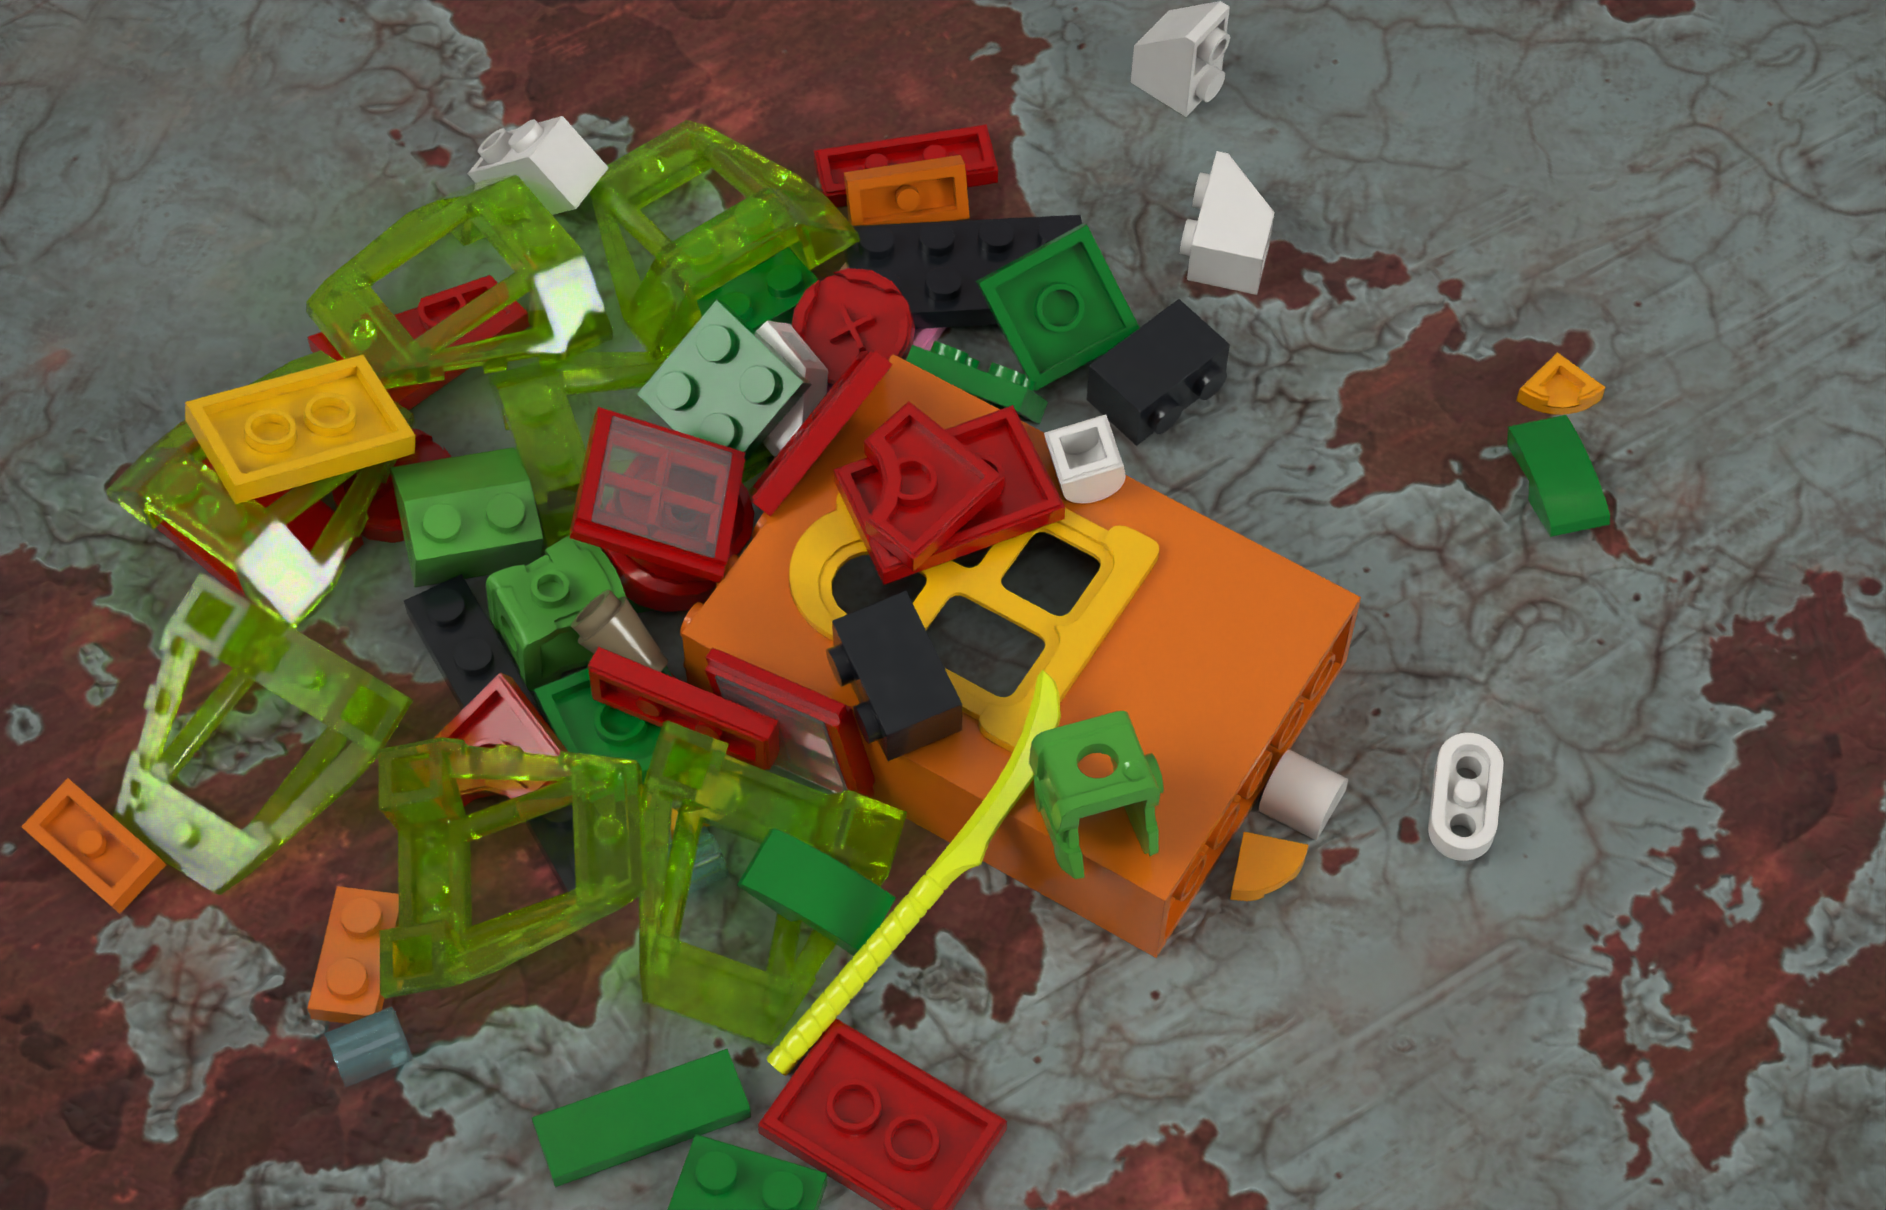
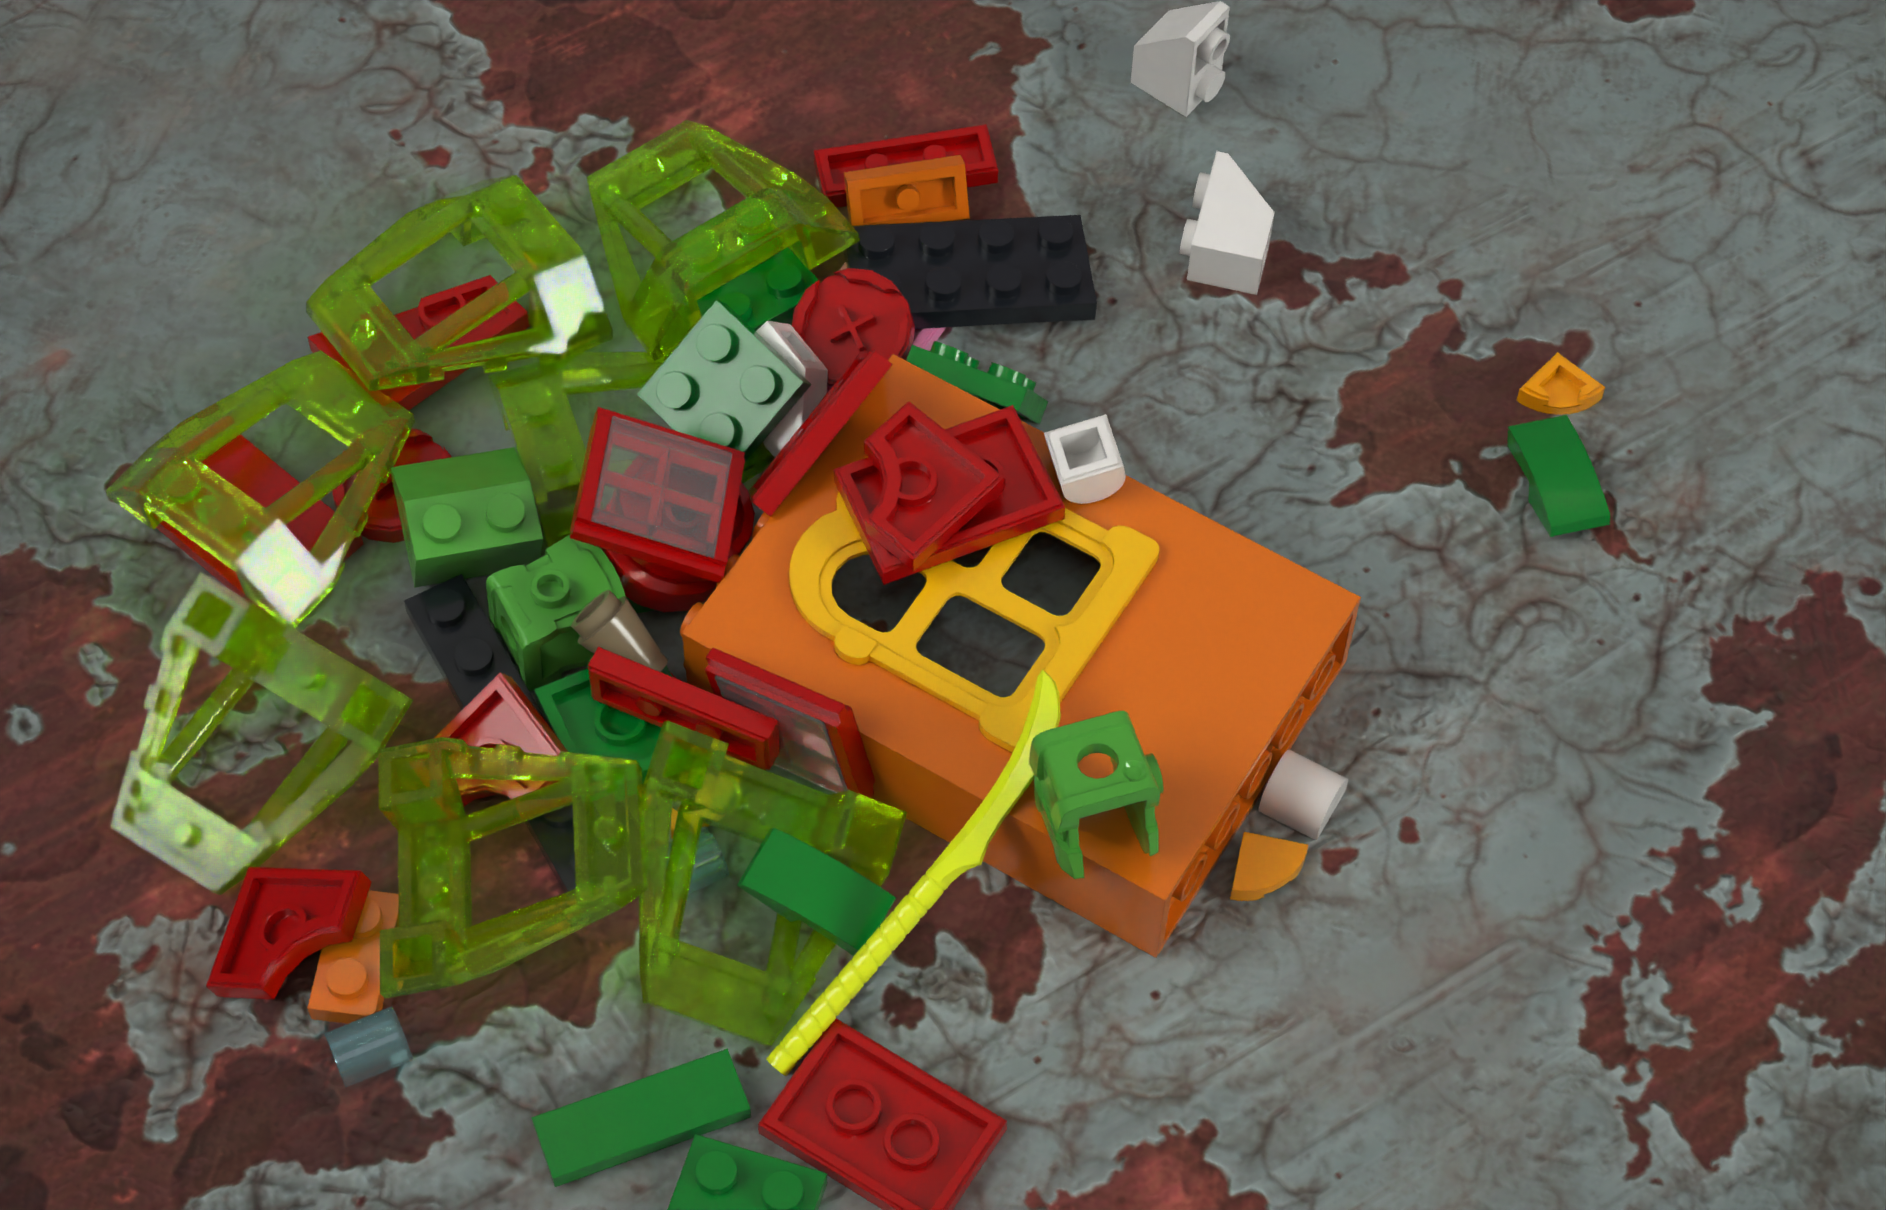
(93, 845): orange plate -> none
(282, 921): none -> red tile
(299, 428): yellow plate -> none
(546, 158): white slope -> none
(895, 676): black brick -> none
(1058, 306): green plate -> none
(1158, 372): black brick -> none
(1466, 801): white plate -> none

